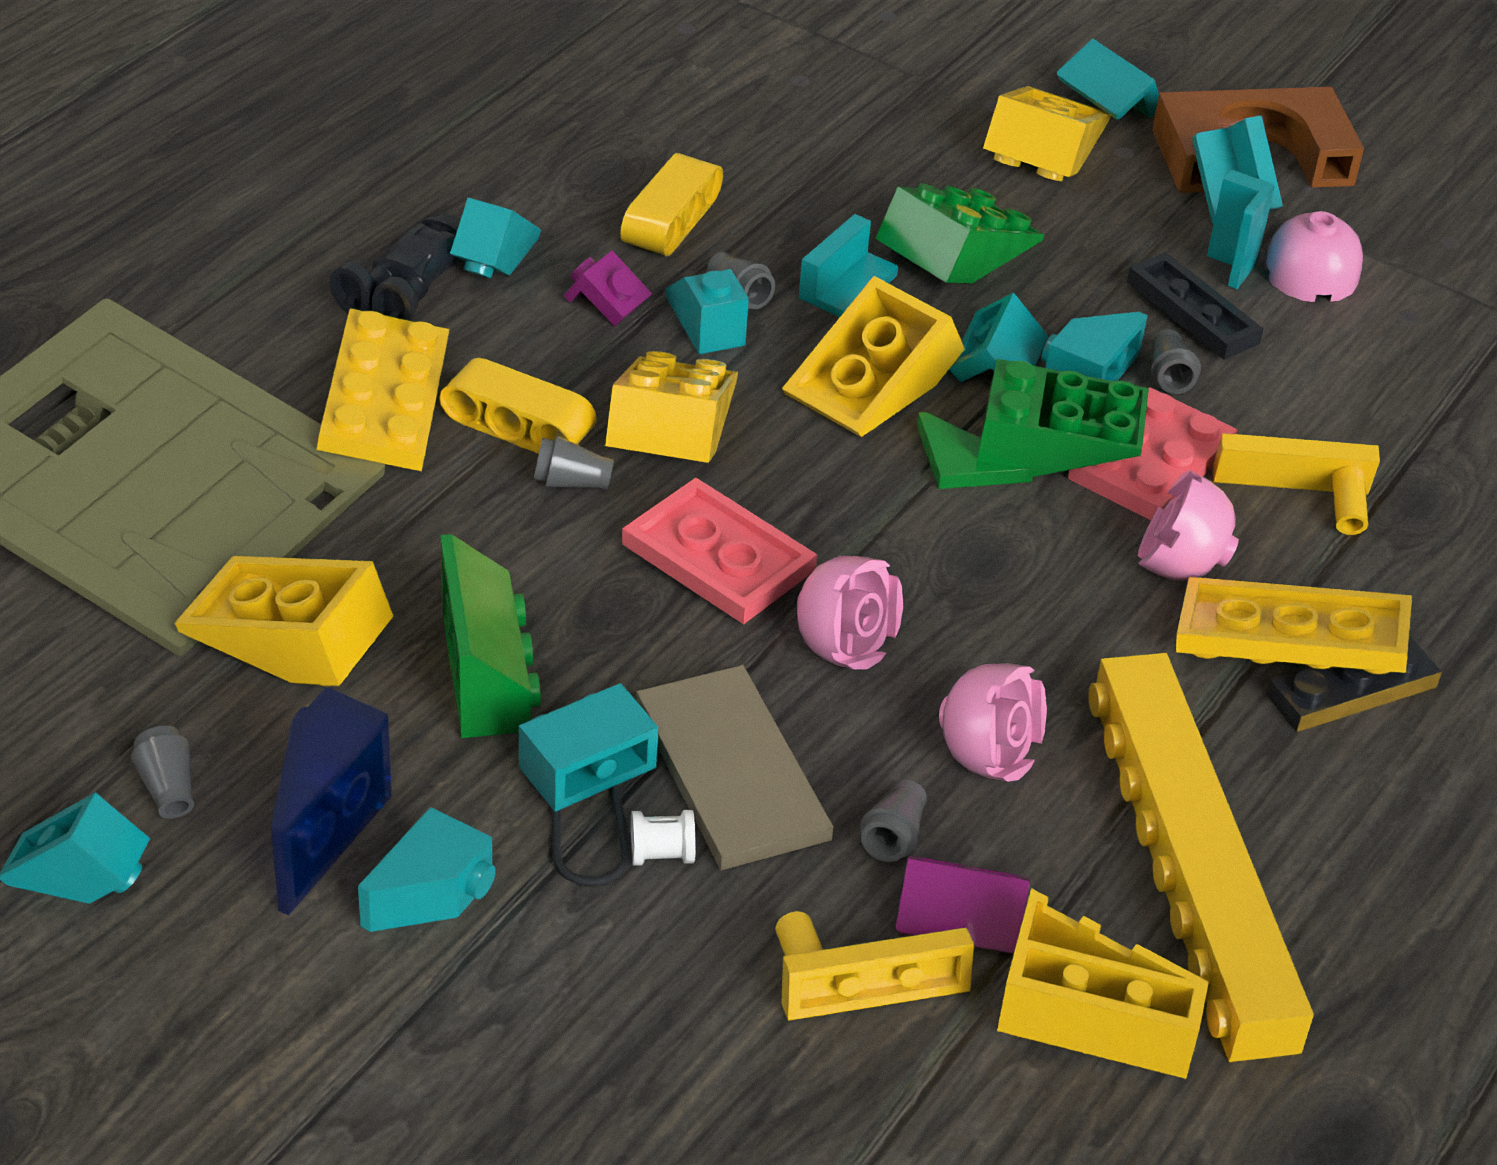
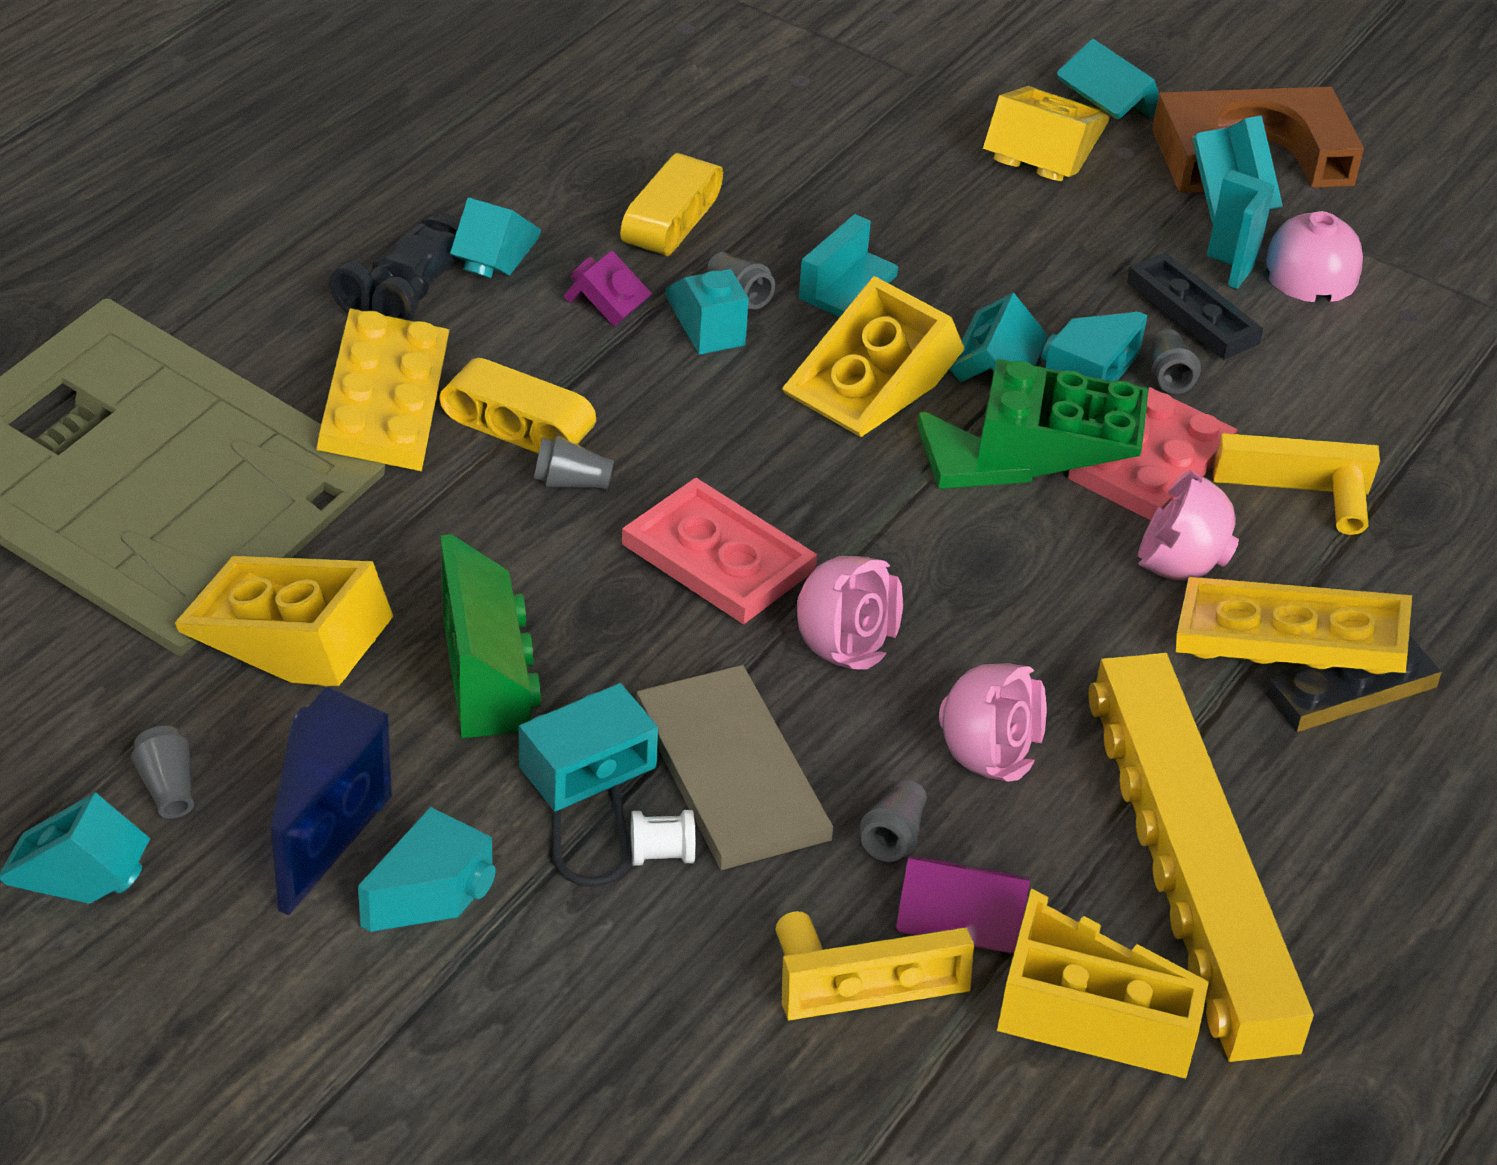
(670, 407): yellow slope -> none
(955, 231): green slope -> none

